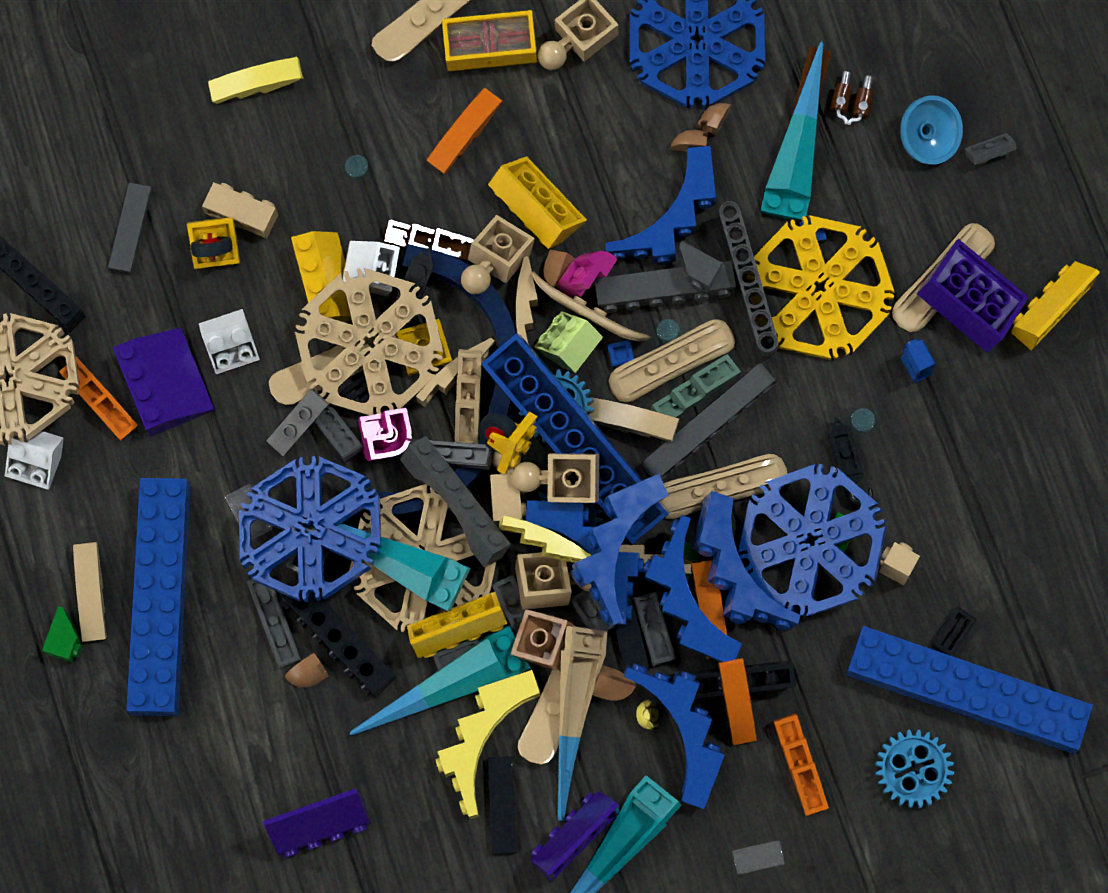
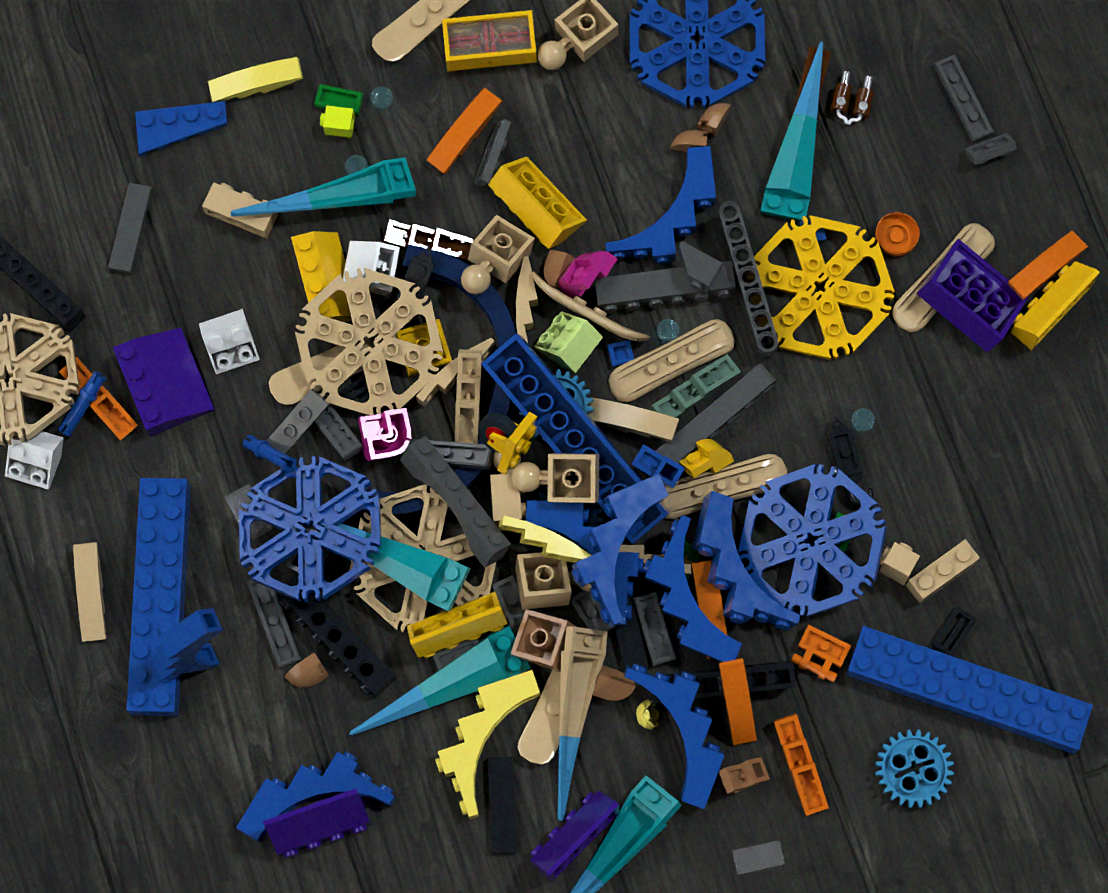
(62, 638): green slope -> none
(86, 396): none -> blue pin
(174, 124): none -> blue wing
(186, 646): none -> blue arch
(213, 242): yellow plate -> none
(263, 450): none -> blue pin
(306, 786): none -> blue arch
(338, 98): none -> green tile
(338, 121): none -> neon yellow brick
(368, 186): none -> teal plate
(381, 97): none -> clear light blue plate
(490, 159): none -> dark grey plate
(653, 463): none -> blue brick
(708, 456): none -> yellow brick
(744, 775): none -> medium nougat brick
(823, 646): none -> orange plate
(897, 234): none -> orange piece
(918, 360): blue brick -> none
(942, 128): dark azure dish -> none
(942, 571): none -> tan brick
(963, 98): none -> dark grey tile
(1047, 265): none -> orange slope

